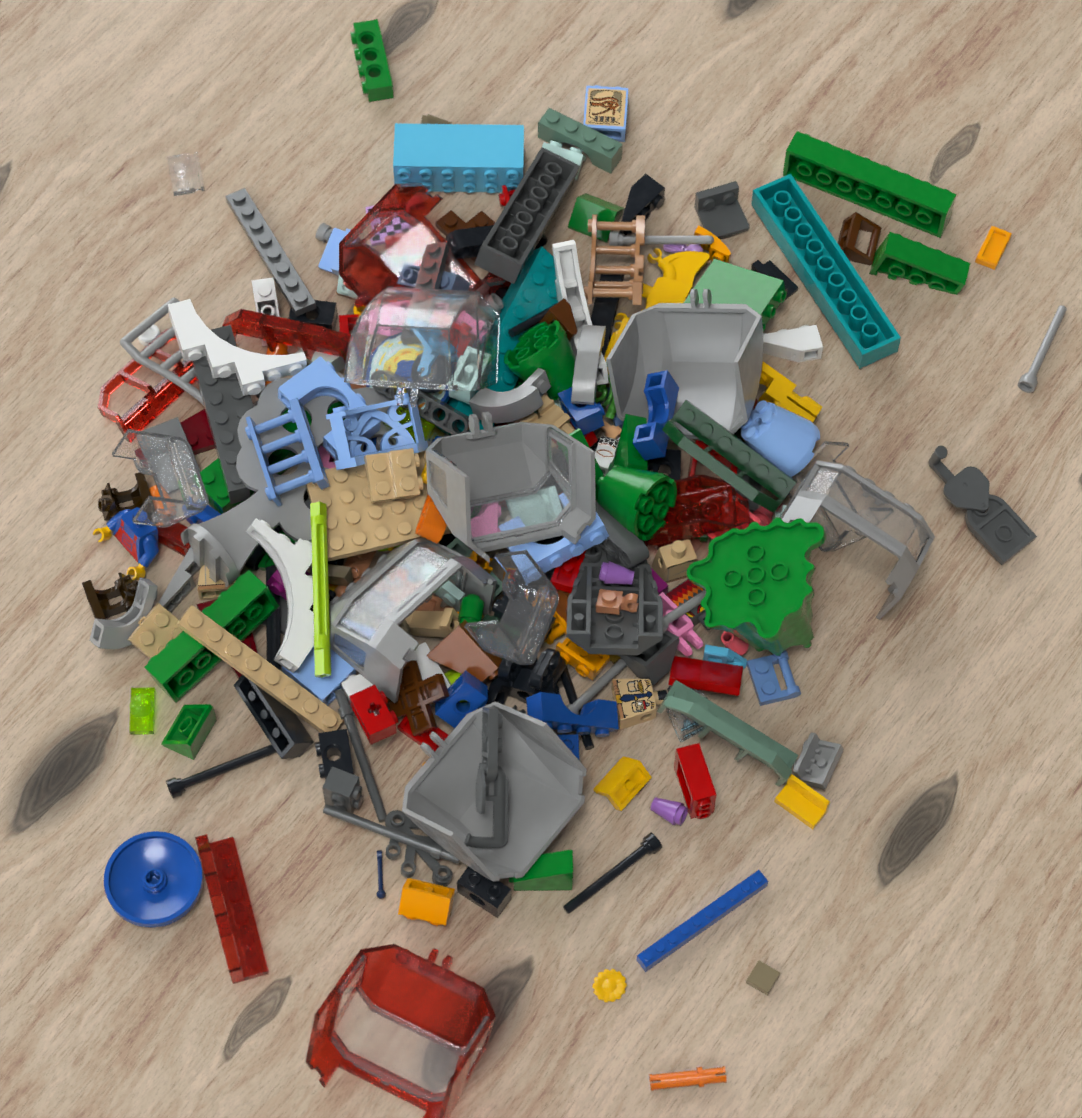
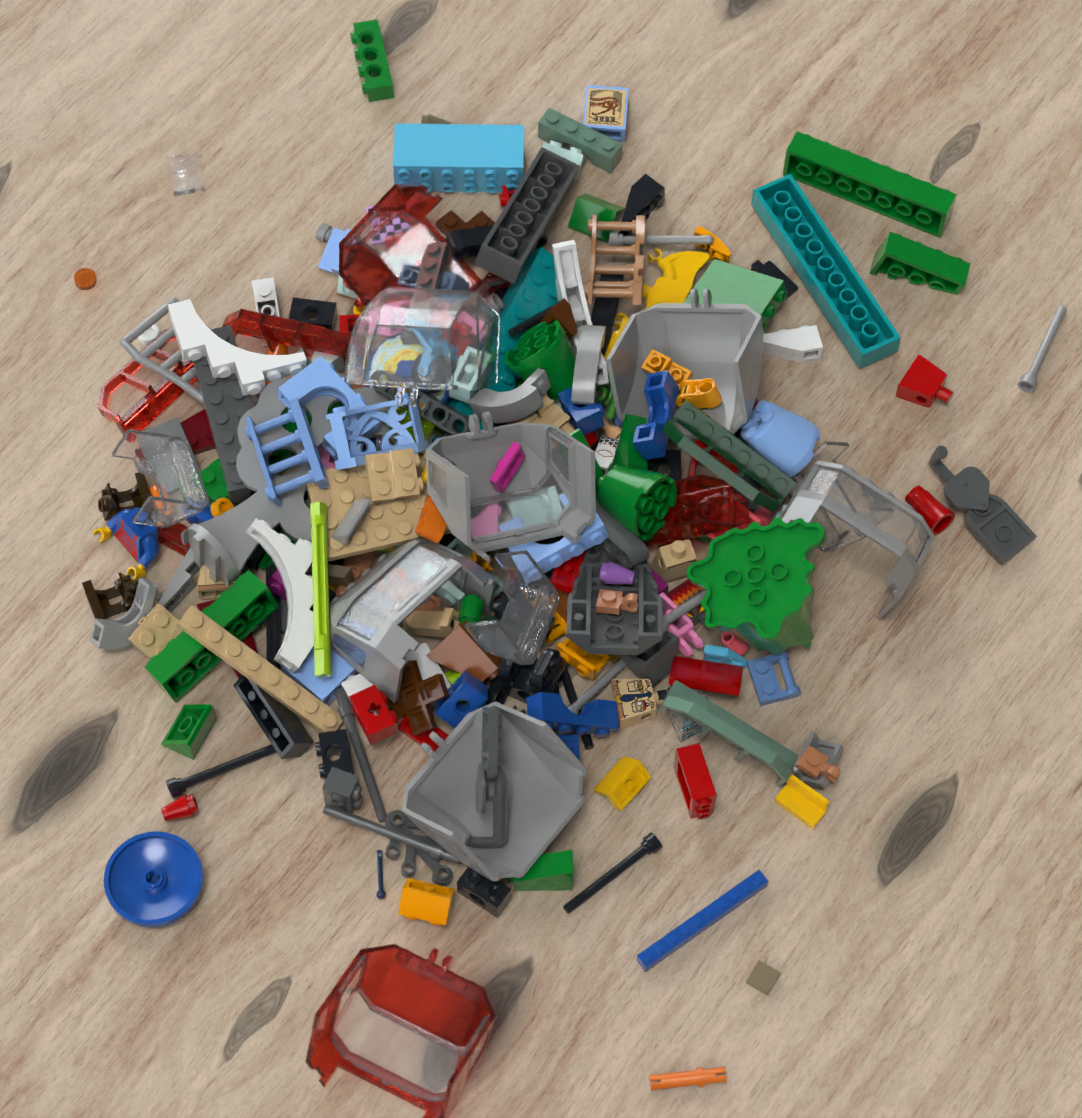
(85, 279): none -> clear orange tile
(142, 711): clear neon green tile -> none
(180, 808): none -> red cone
(221, 506): none -> light orange tile
(240, 913): clear red plate -> none
(271, 252): plate -> none
(352, 521): none -> light grey slope
(507, 467): none -> dark pink plate
(609, 985): yellow piece -> none
(659, 362): none -> light orange slope
(671, 811): medium lavender cone -> none
(675, 248): lavender axle -> none
(700, 392): none -> light orange piece
(720, 210): dark grey bracket -> none
(780, 392): yellow plate -> none
(815, 763): none -> nougat plate
(848, 237): reddish brown tile -> none
(923, 384): none -> red torso
(934, 513): none -> red plant
(993, 247): light orange tile -> none

